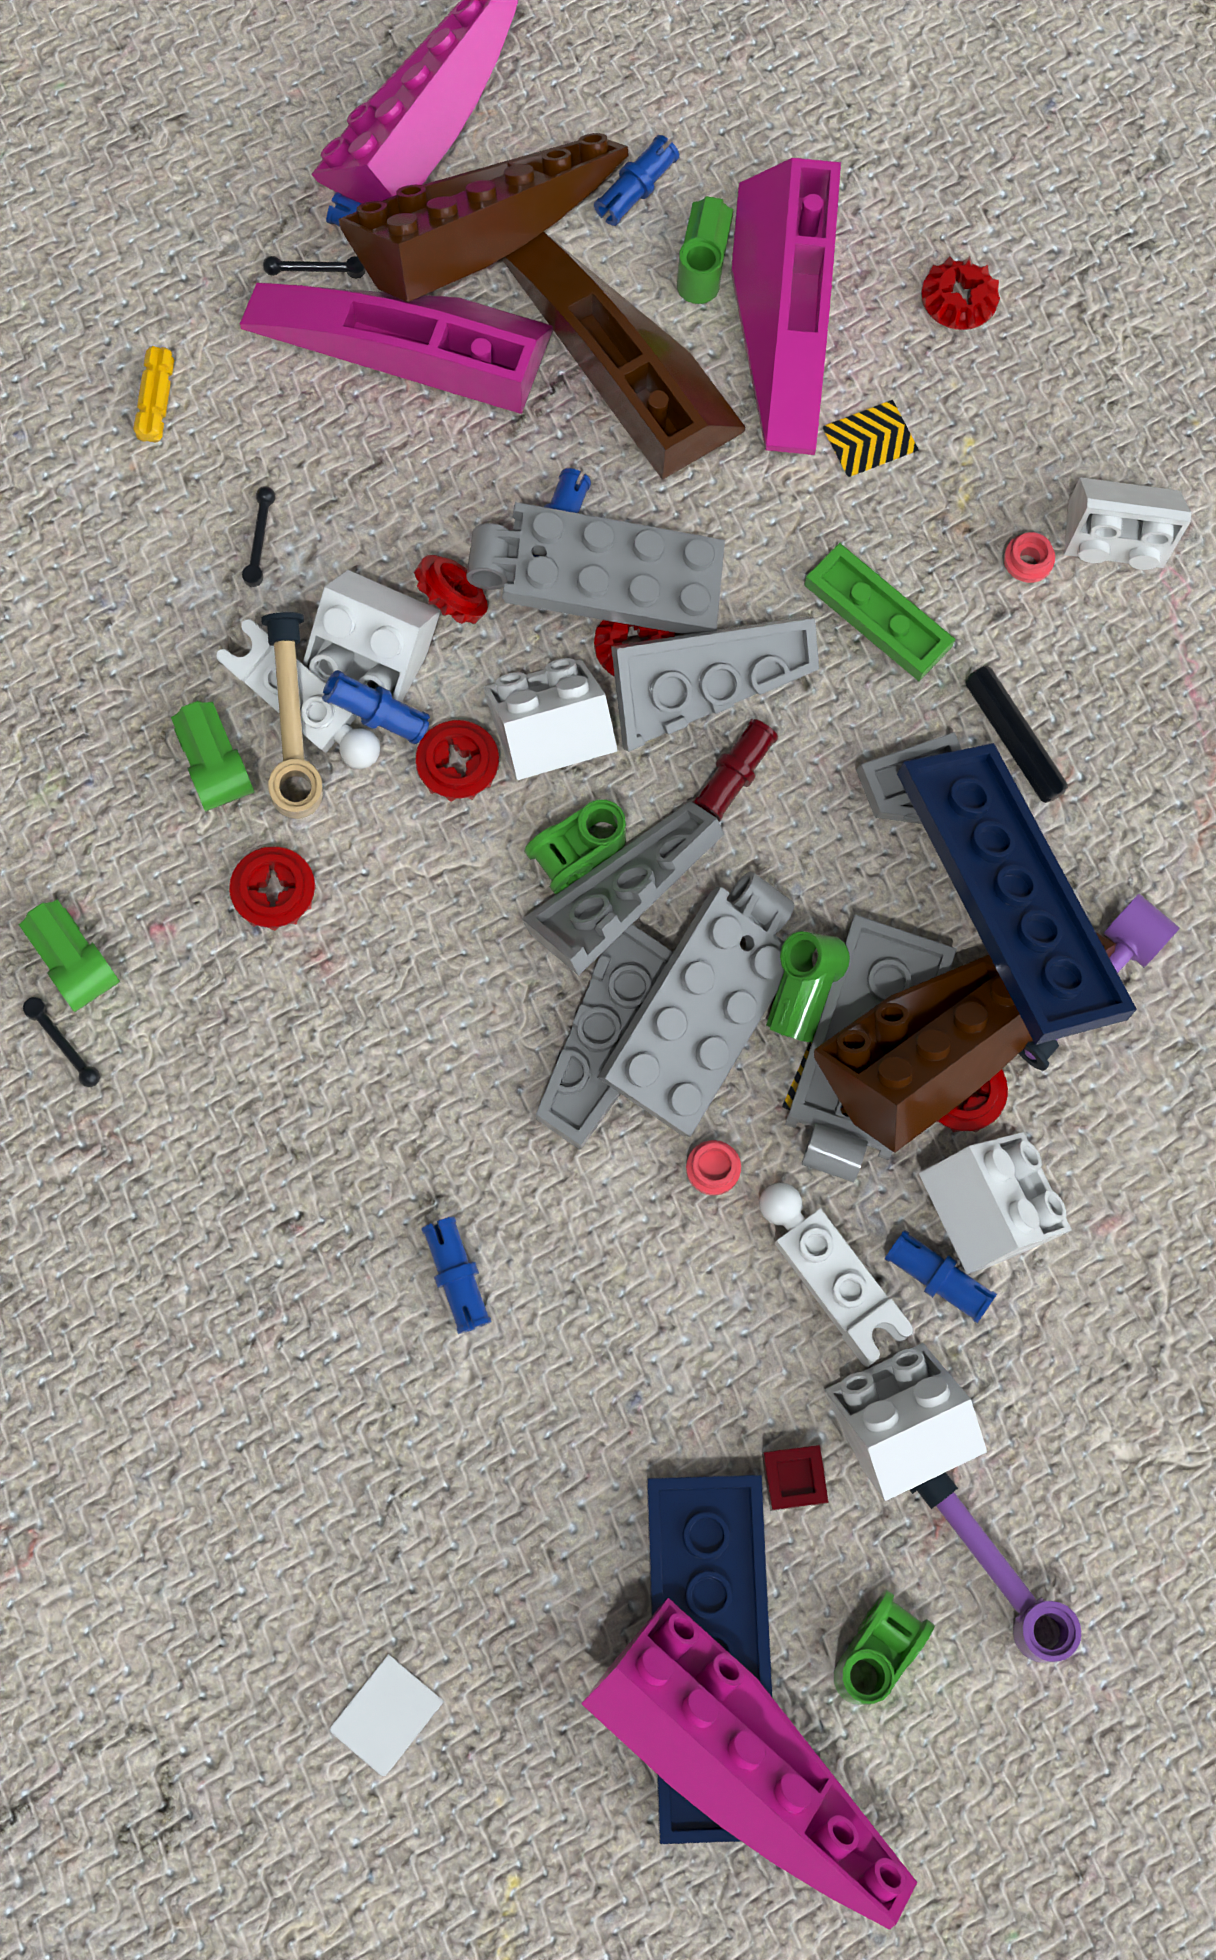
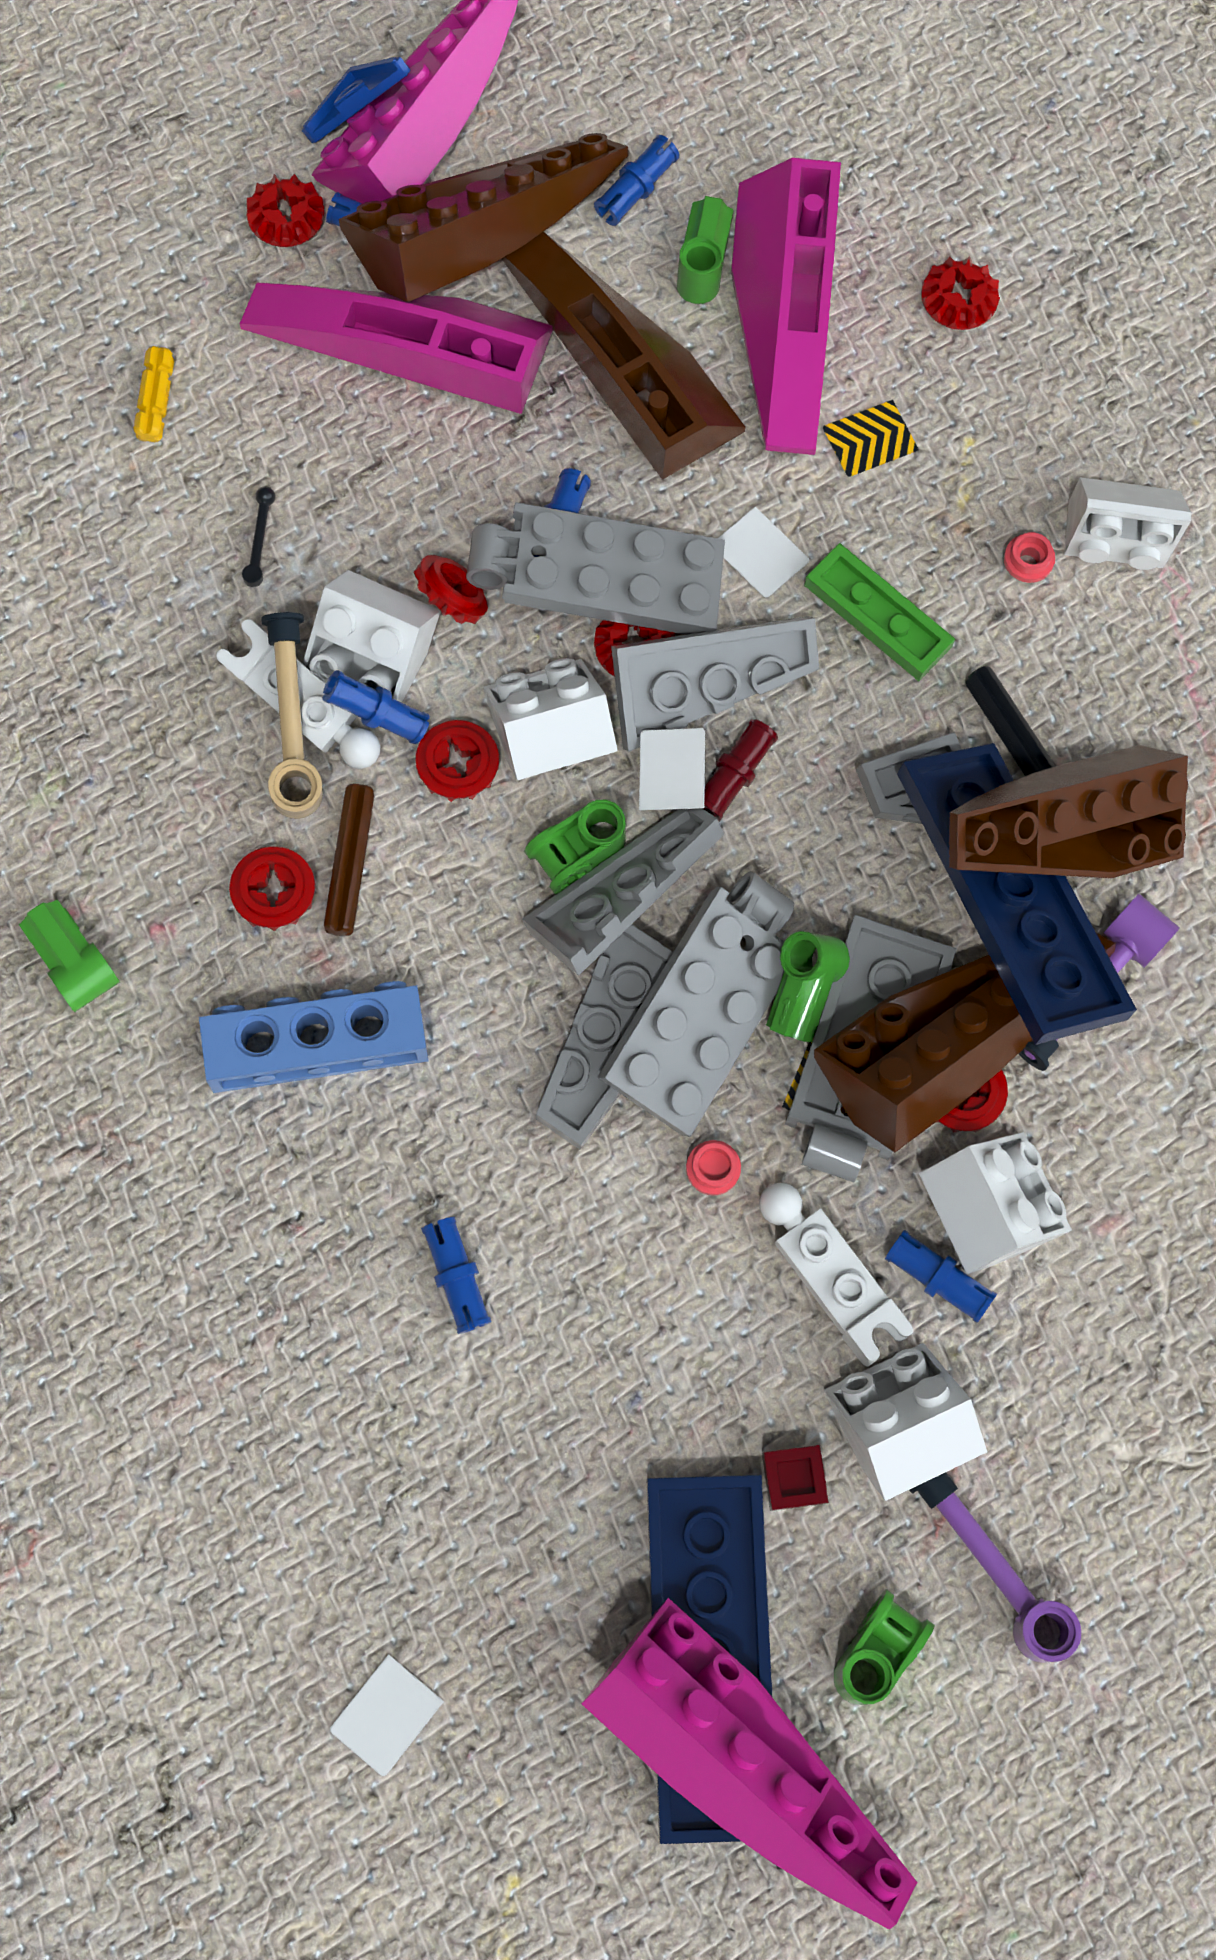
(36, 1010): black hinge -> none
(214, 765): bright green piece -> none
(269, 222): none -> red gear
(288, 1059): none -> medium blue brick
(349, 860): none -> reddish brown axle
(352, 266): black hinge -> none
(353, 92): none -> blue tile
(672, 769): none -> white sticker
(762, 552): none -> white sticker
(1078, 818): none -> reddish brown wedge

